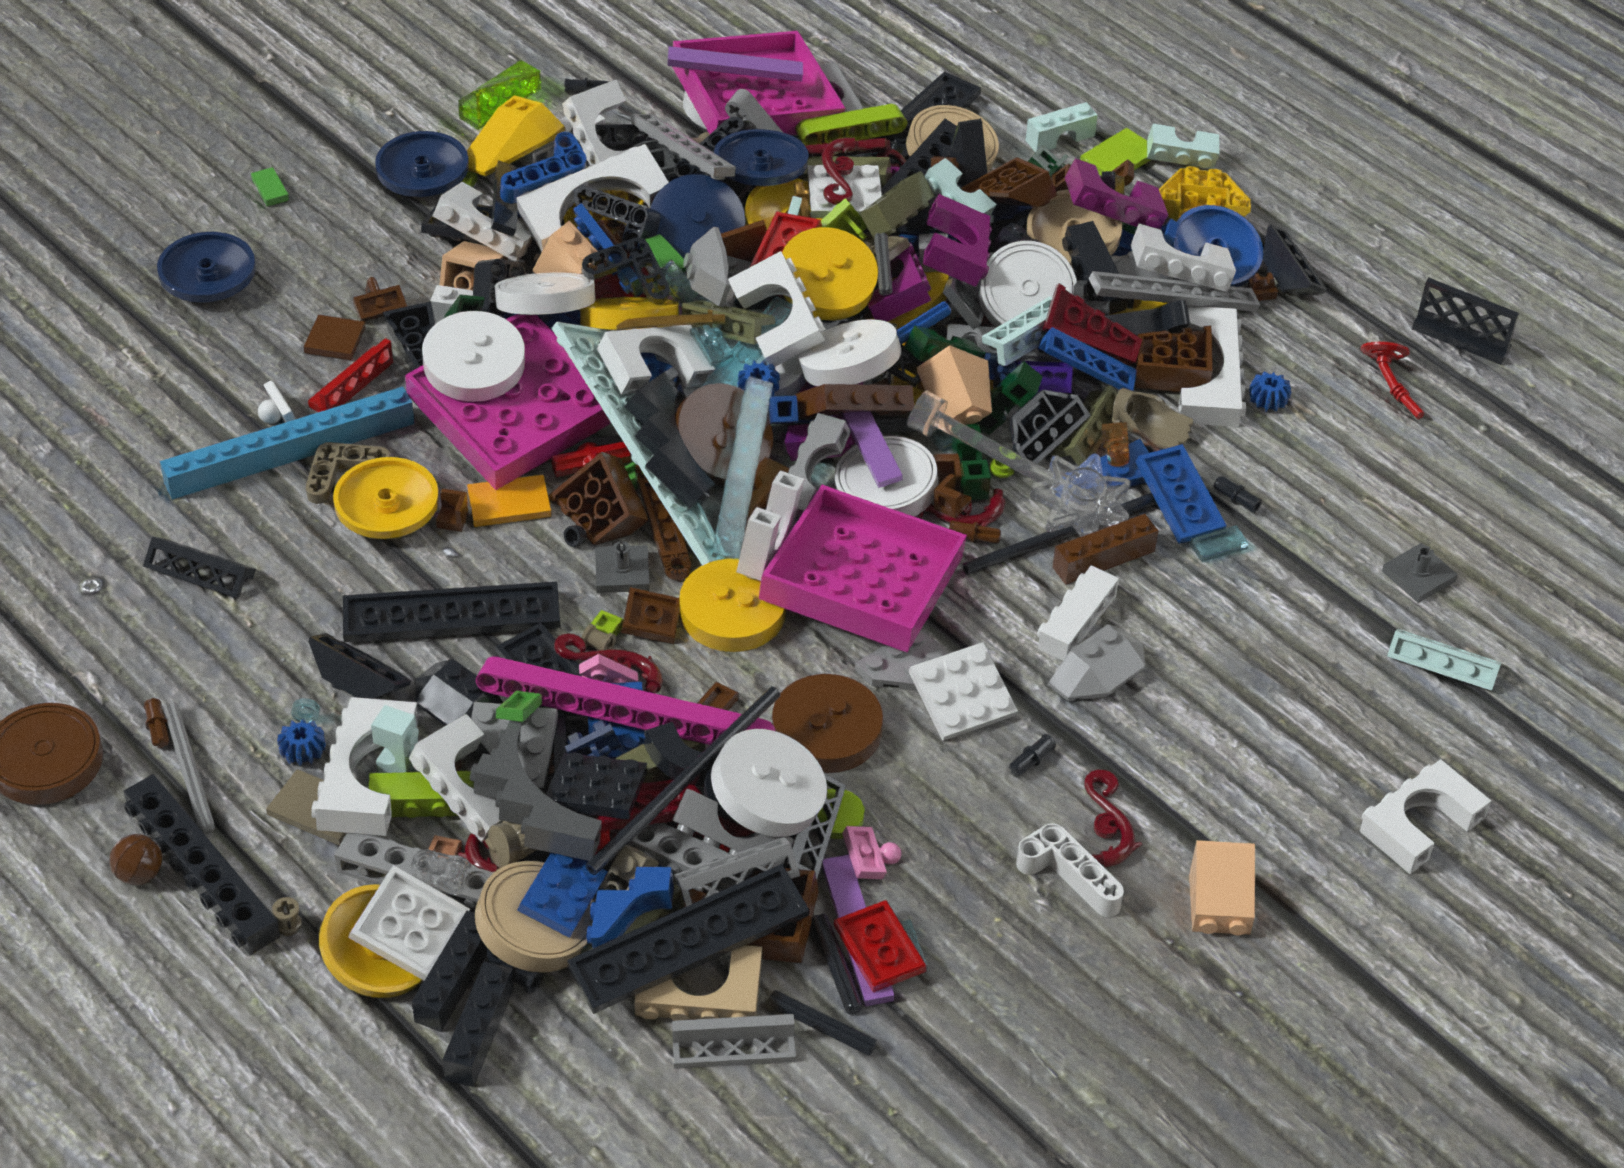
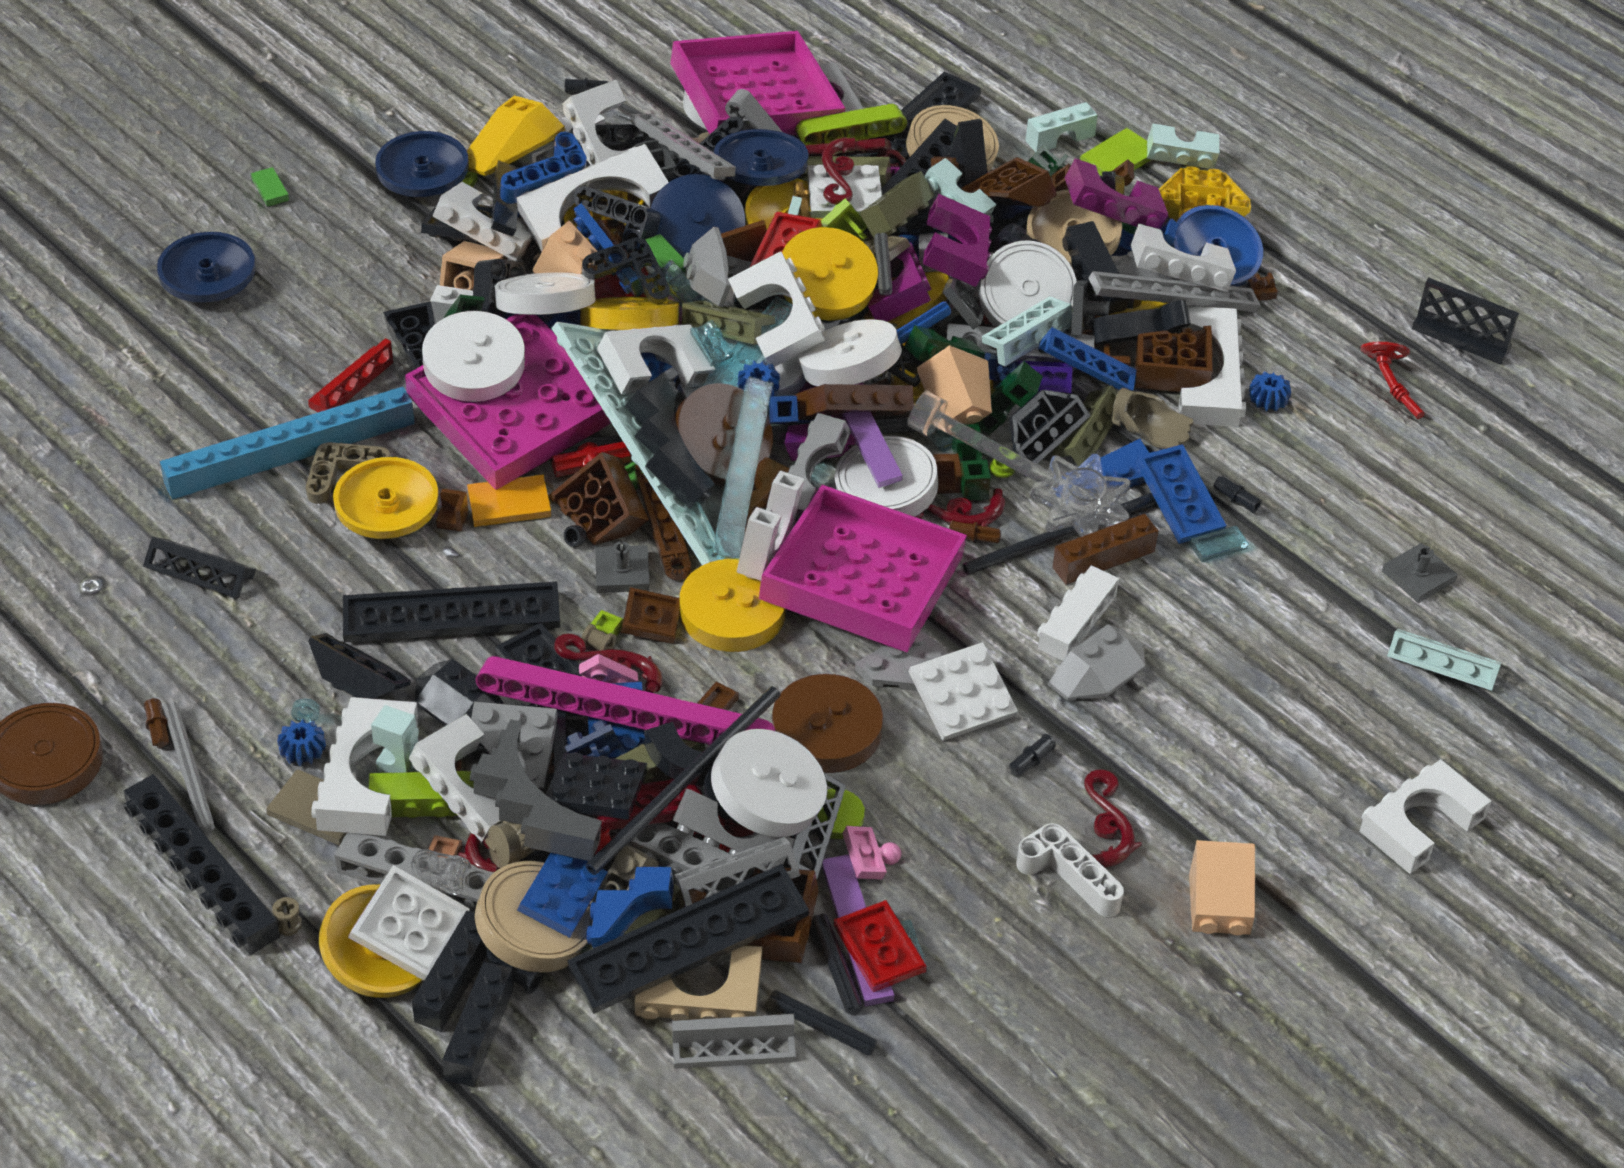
(135, 859): reddish brown piece -> none
(272, 410): white tile -> none
(334, 337): reddish brown tile -> none
(377, 301): reddish brown plate -> none
(482, 102): clear neon green wedge -> none
(519, 706): bright green tile -> none
(673, 320): pearl gold sword -> none
(735, 64): medium lavender tile -> none
(948, 499): reddish brown panel -> none
(1090, 326): dark red wing -> none
(1116, 442): clear orange leg -> none
(1289, 264): black wedge -> none

